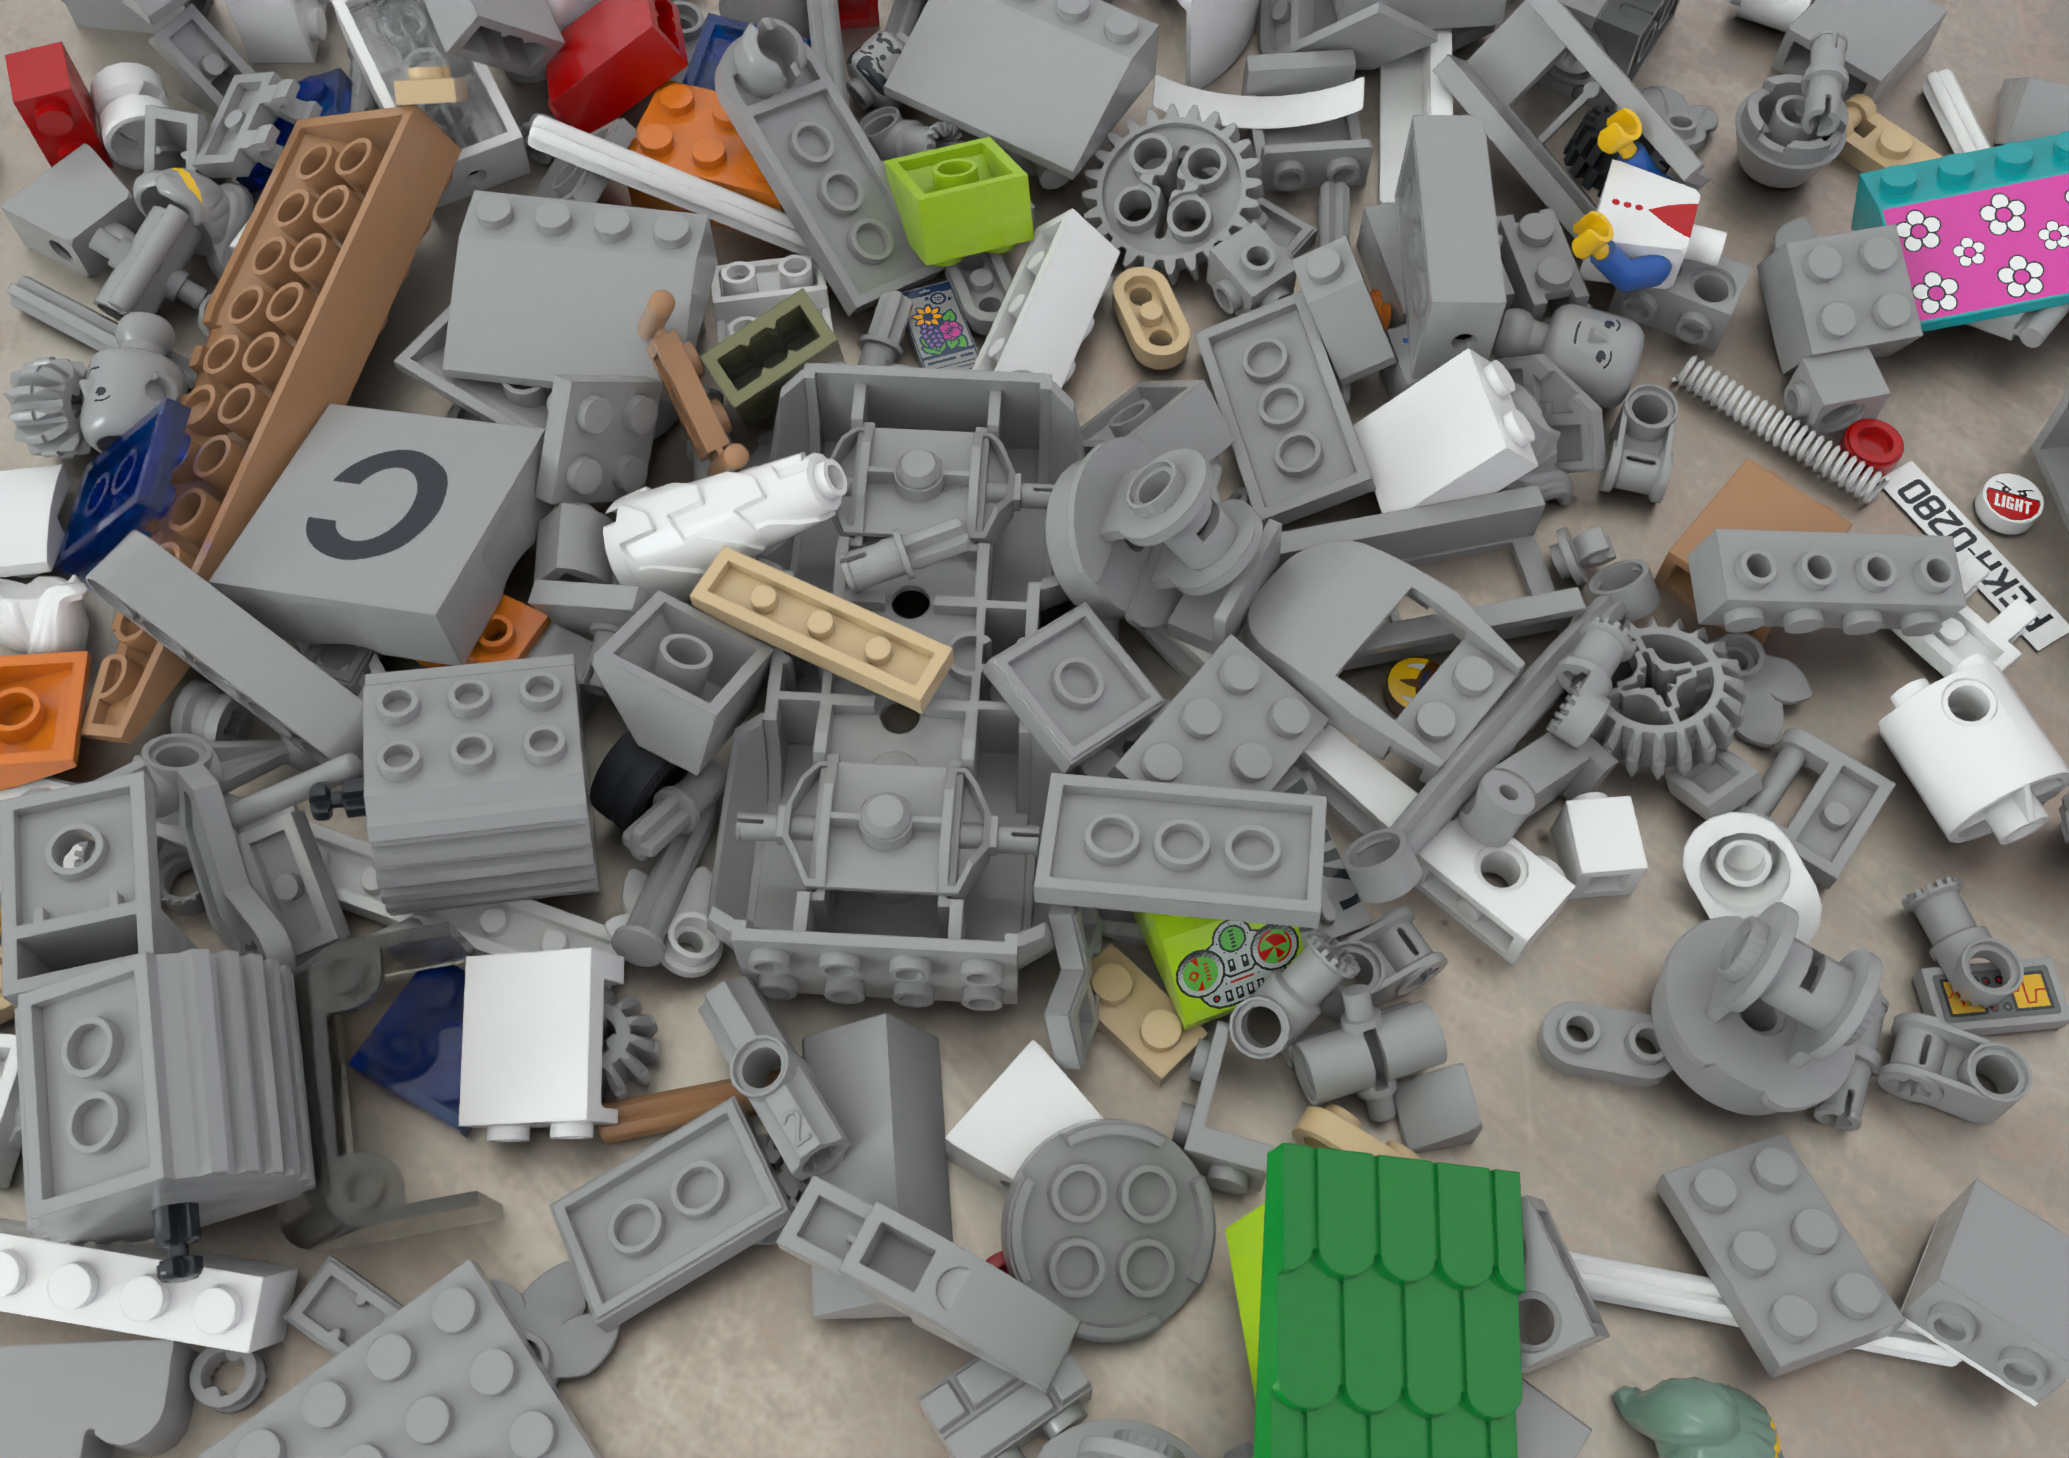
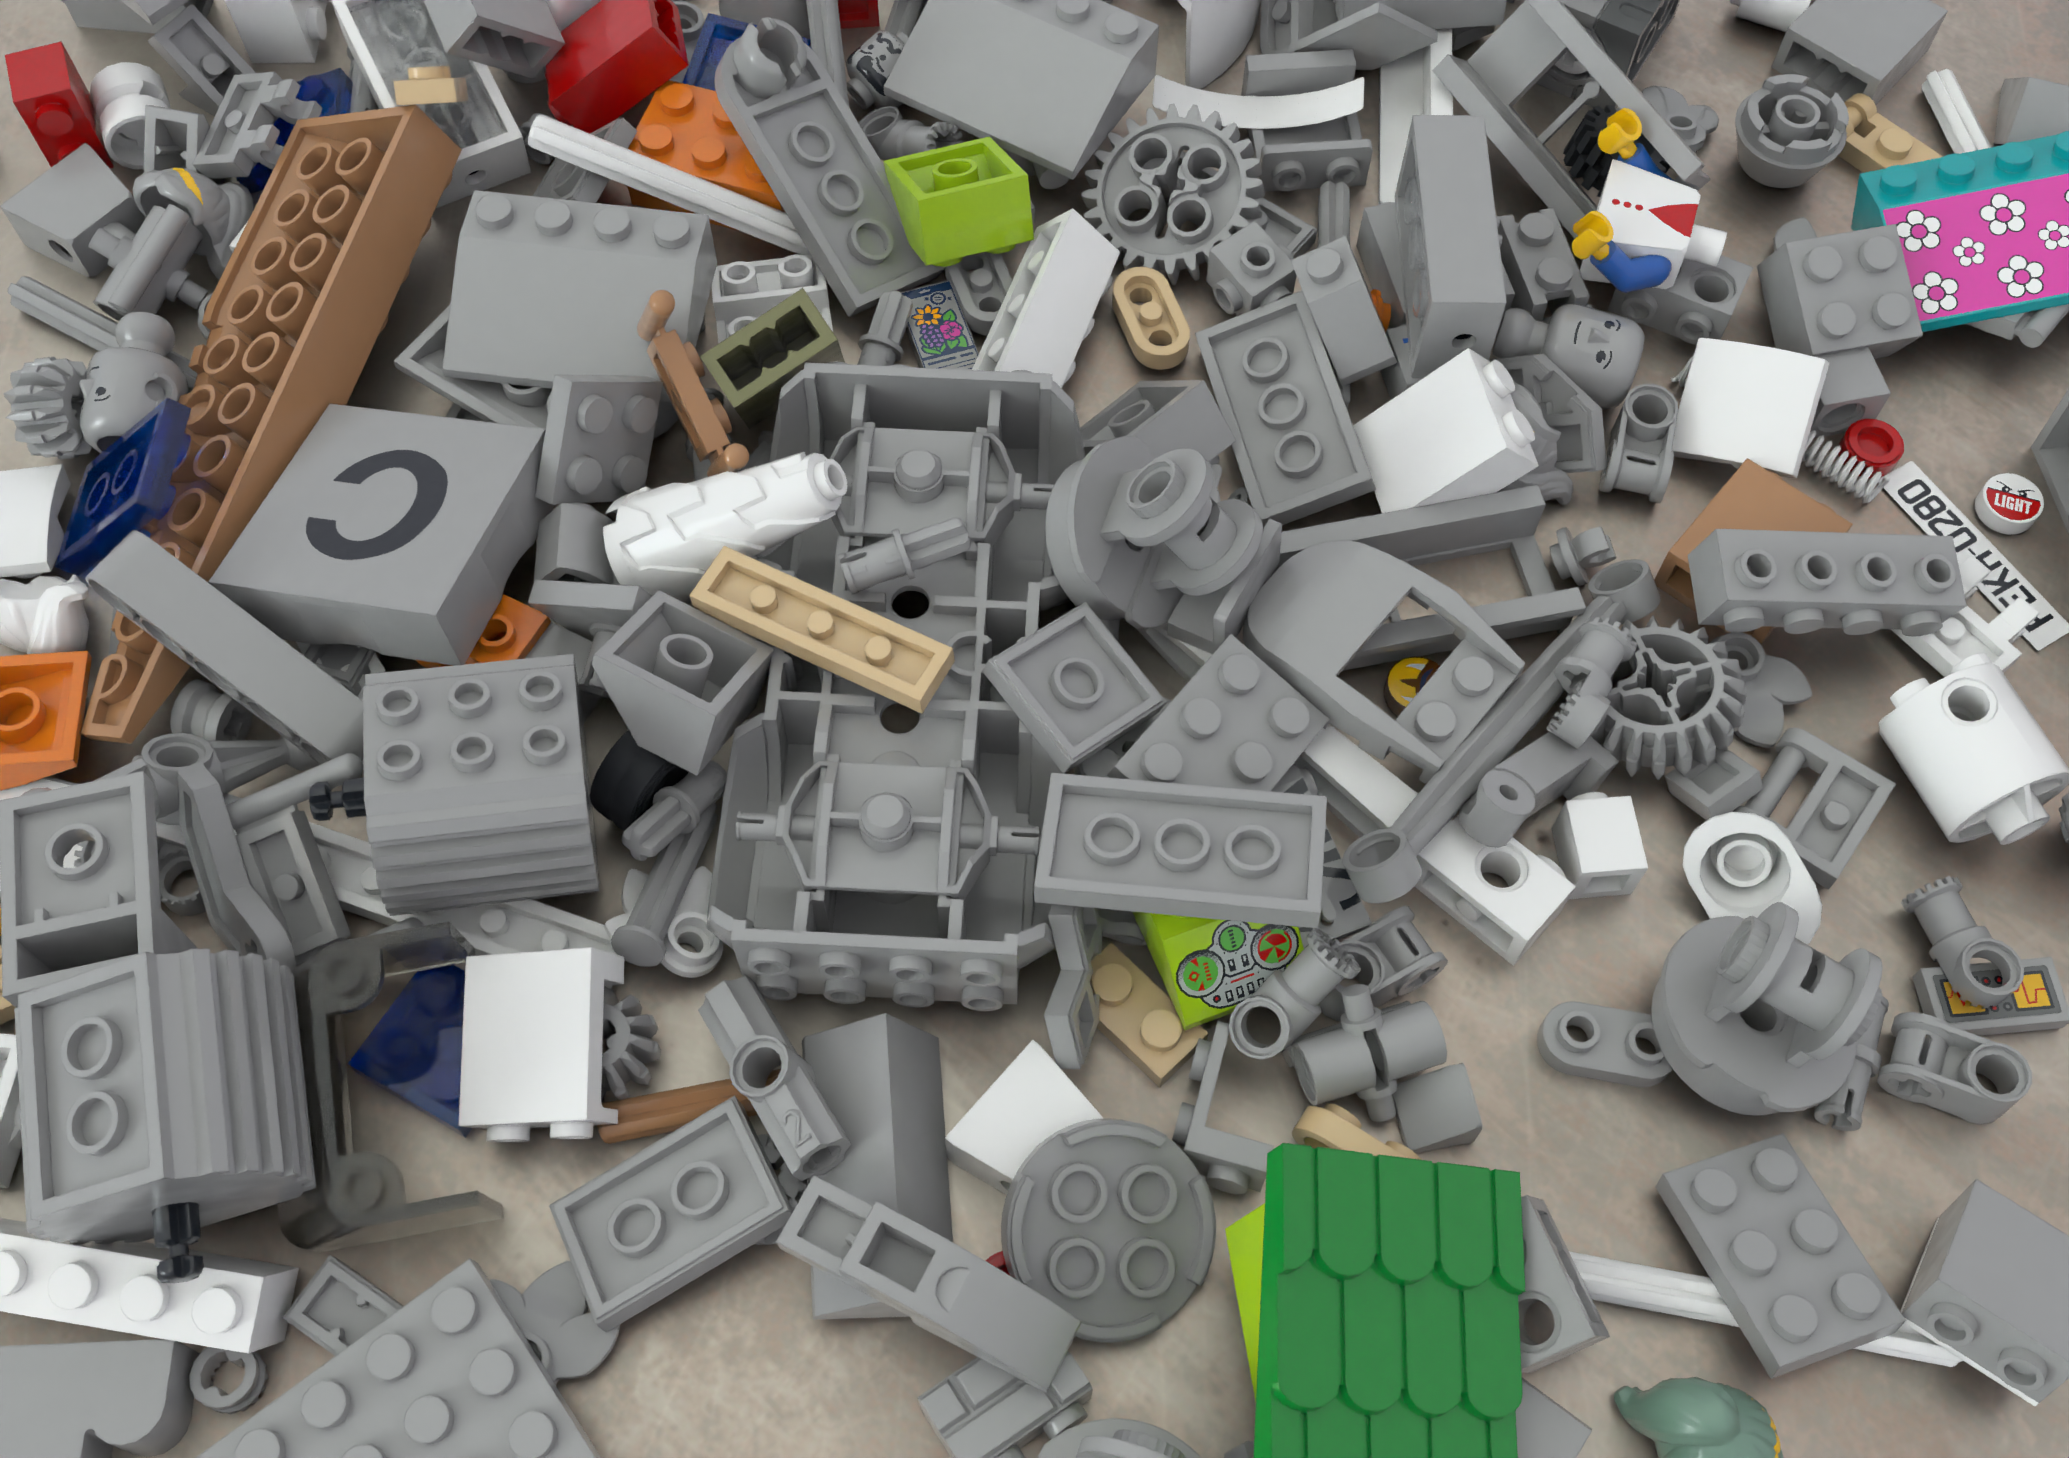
(1748, 405): none -> white slope
(1824, 82): light grey pin -> none

